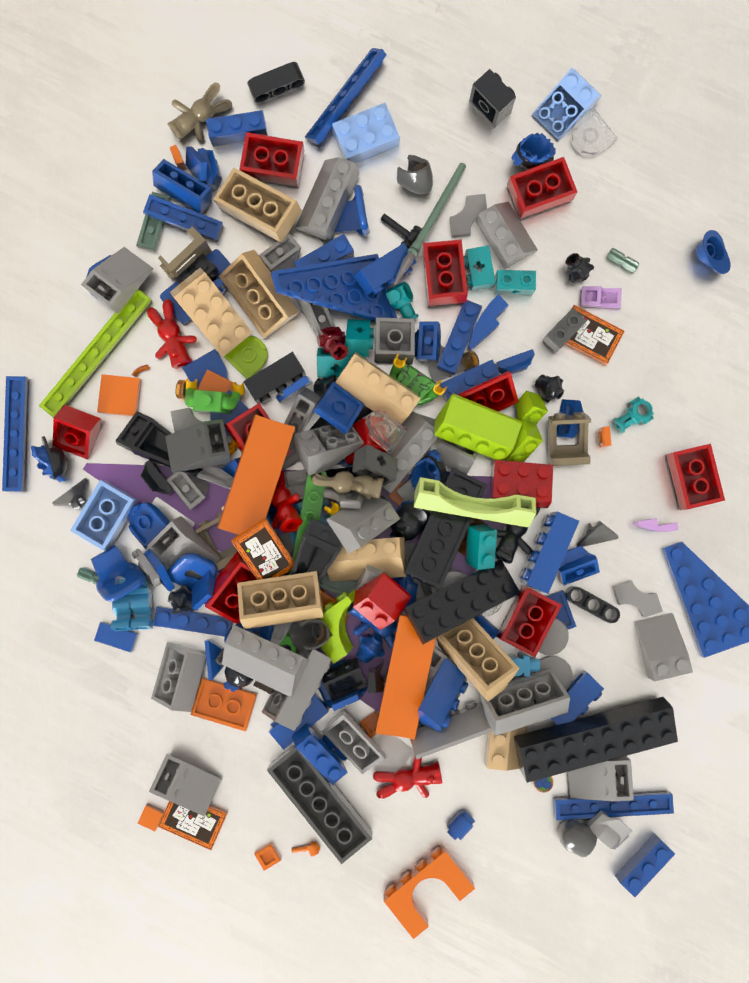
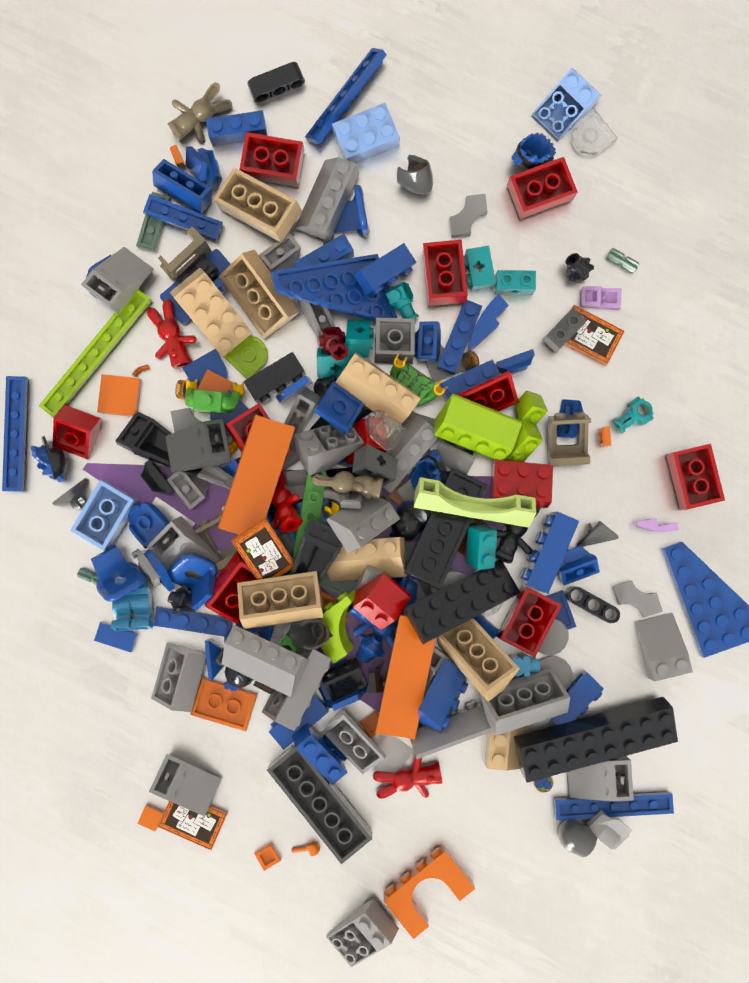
(363, 933): none -> light grey slope
(409, 236): black piece -> none
(417, 244): sand green piece -> none
(460, 825): blue brick -> none
(492, 97): black brick -> none
(505, 234): light grey slope -> none
(549, 387): black rock -> none
(644, 865): blue brick -> none
(713, 253): blue piece -> none

